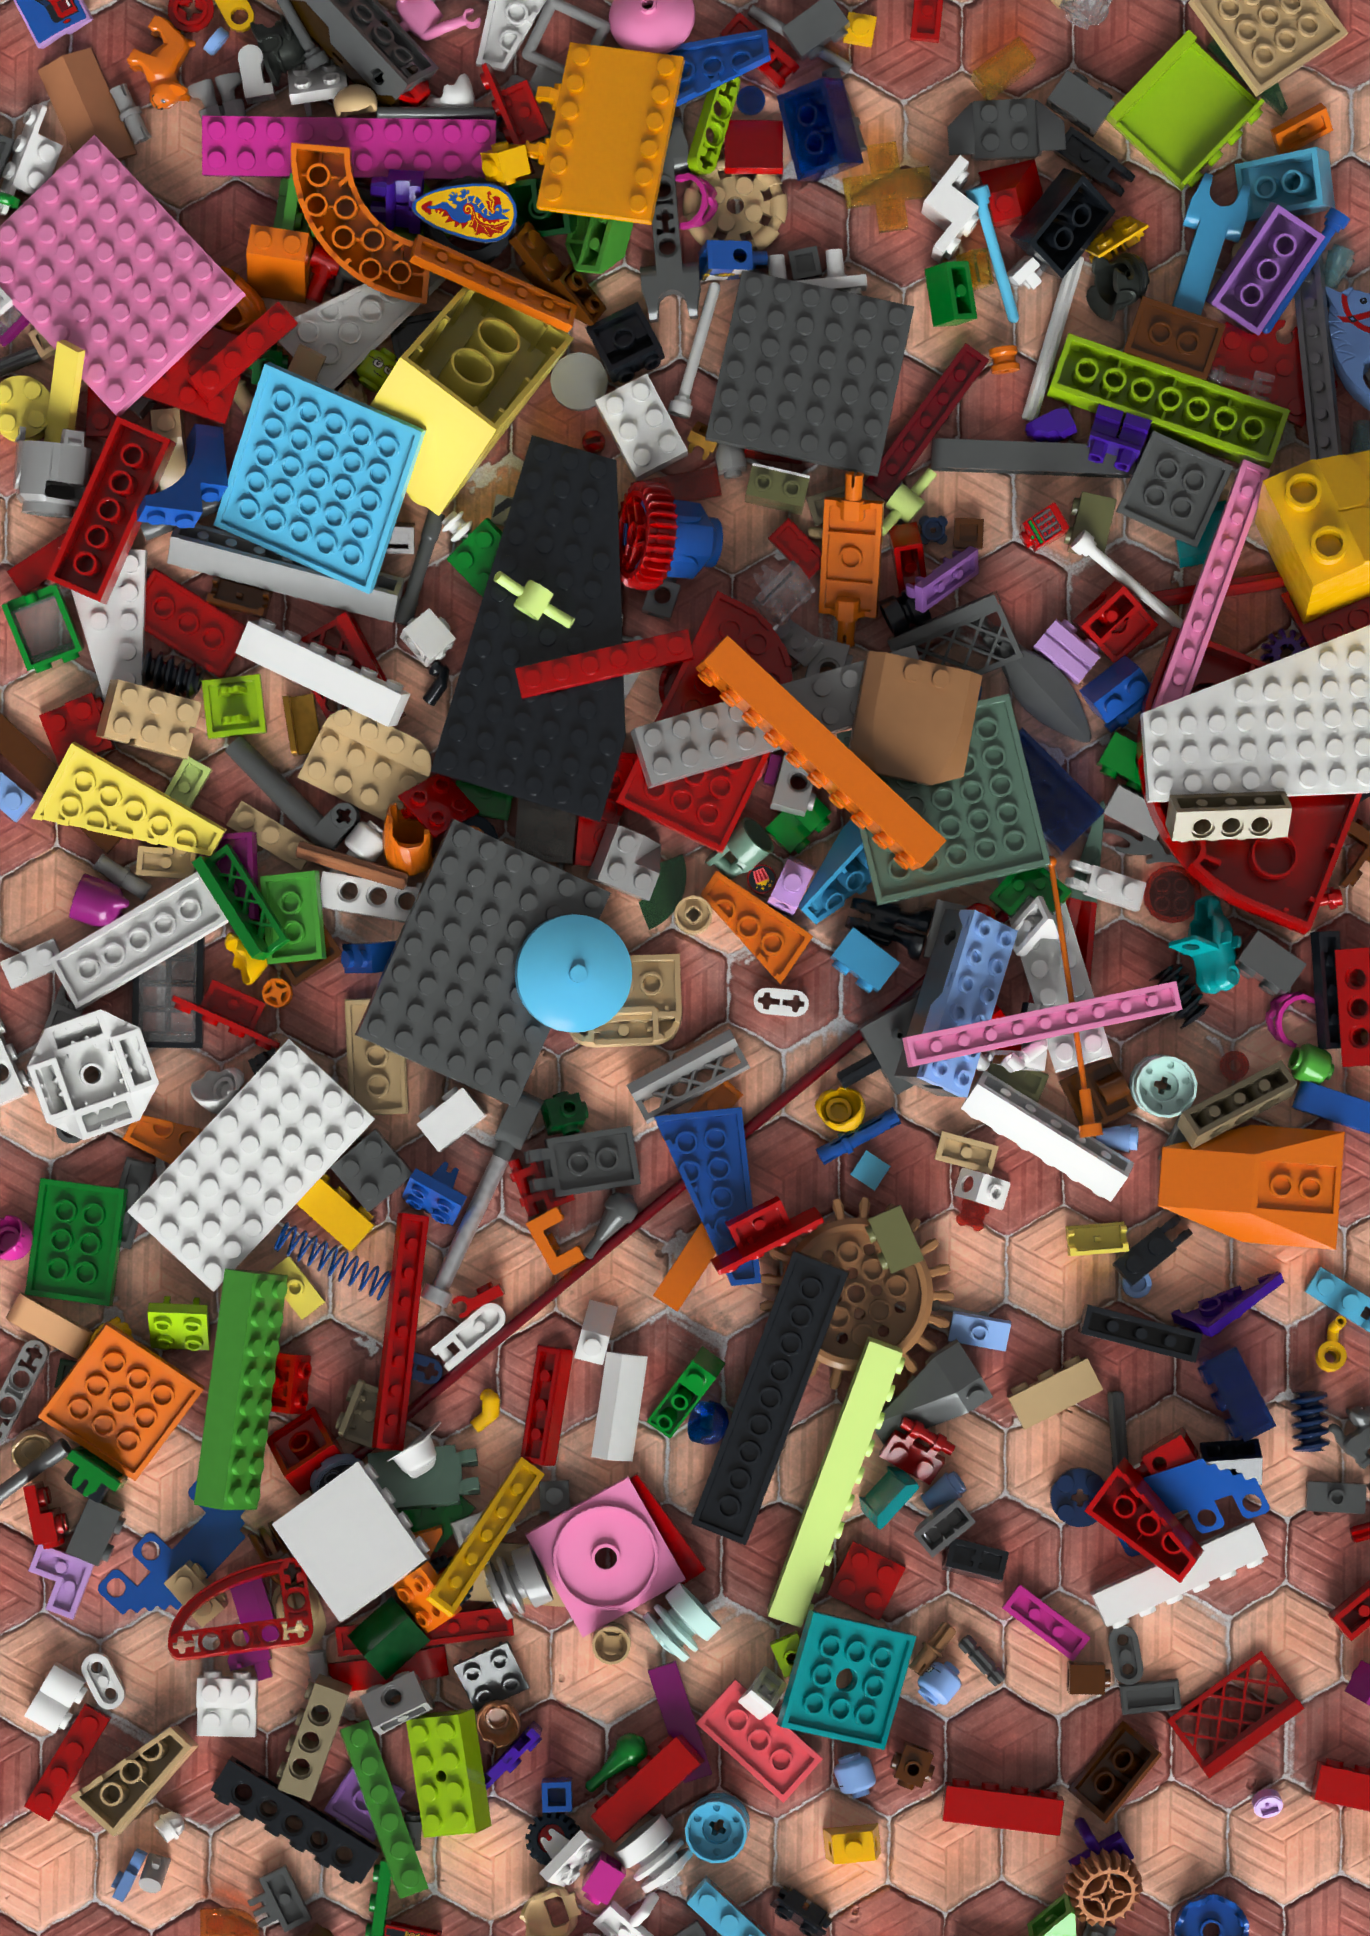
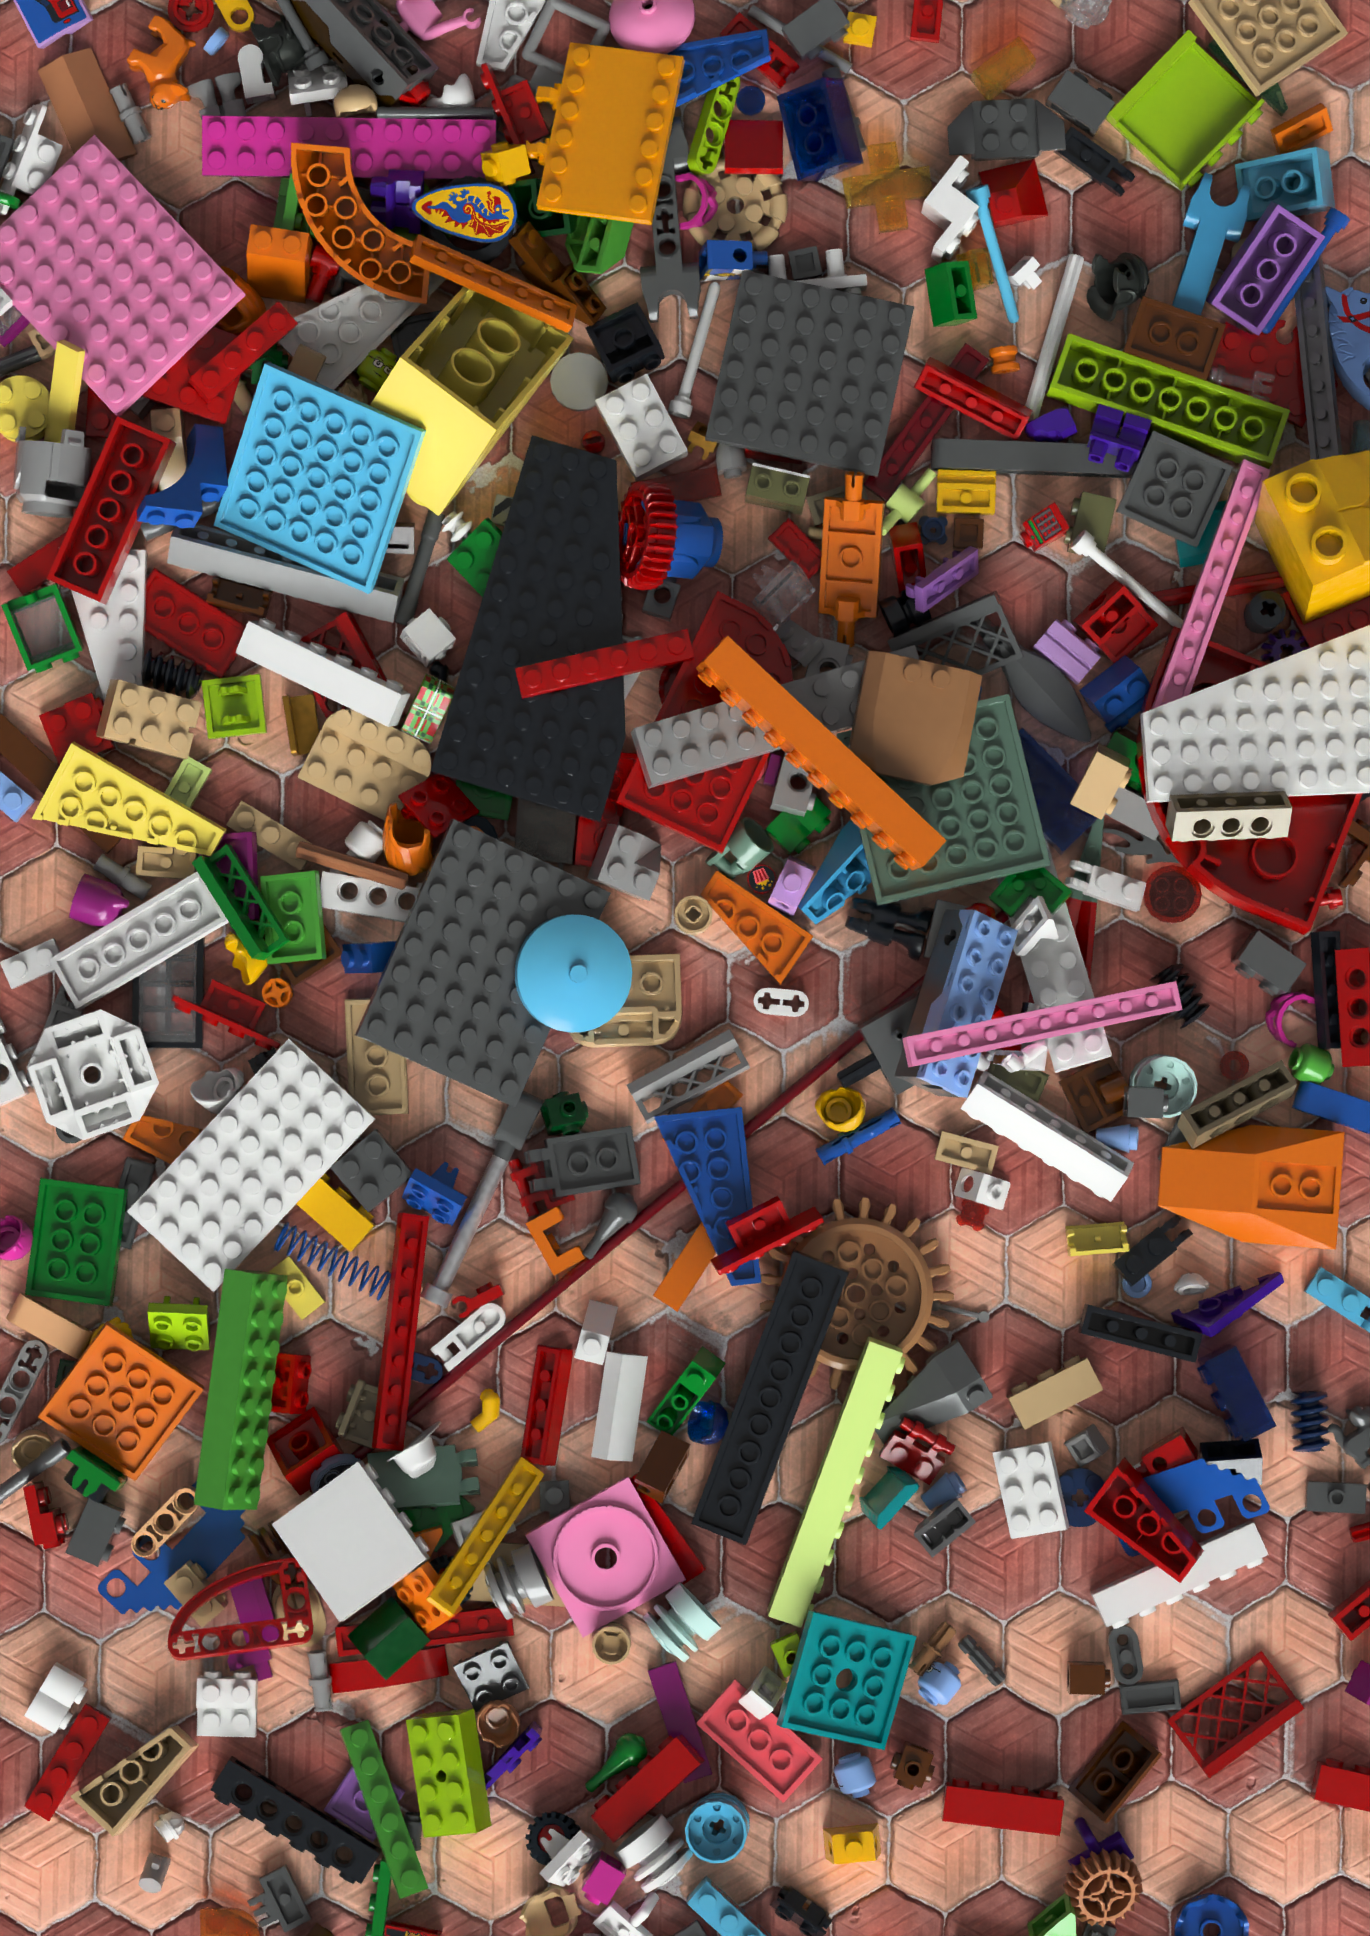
(70, 1577): lavender plate -> none
(101, 1681): white plate -> none
(124, 1881): medium blue plate -> none
(153, 1528): none -> light nougat beam
(300, 1780): dark tan brick -> none
(321, 830): dark grey axle -> none
(386, 1714): light grey brick -> none
(428, 708): none -> piece
(451, 1118): white brick -> none
(533, 599): yellowish green piece -> none
(557, 1794): blue brick -> none
(662, 1466): none -> reddish brown hinge
(666, 893): clear green tile -> none
(864, 961): dark azure brick -> none
(866, 1580): red plate -> none
(870, 1170): medium azure tile -> none
(895, 1239): olive brick -> none
(966, 492): none -> yellow plate
(973, 398): none -> red slope
(976, 1561): black hinge -> none
(979, 1330): light blue plate -> none
(1031, 1490): none -> white plate
(1046, 1622): dark pink plate -> none
(1063, 223): black brick -> none
(1087, 1445): none -> light grey slope
(1090, 1127): orange piece -> none
(1101, 781): none -> tan brick
(1117, 1427): dark grey axle -> none
(1123, 230): yellow hinge -> none
(1144, 1102): none -> dark grey brick
(1191, 1284): none -> white animal
(1211, 947): teal piece -> none
(1264, 623): none -> black piece
(1267, 1803): lavender tile -> none
(1333, 1347): yellow plate -> none
(1337, 265): clear light blue cone -> none

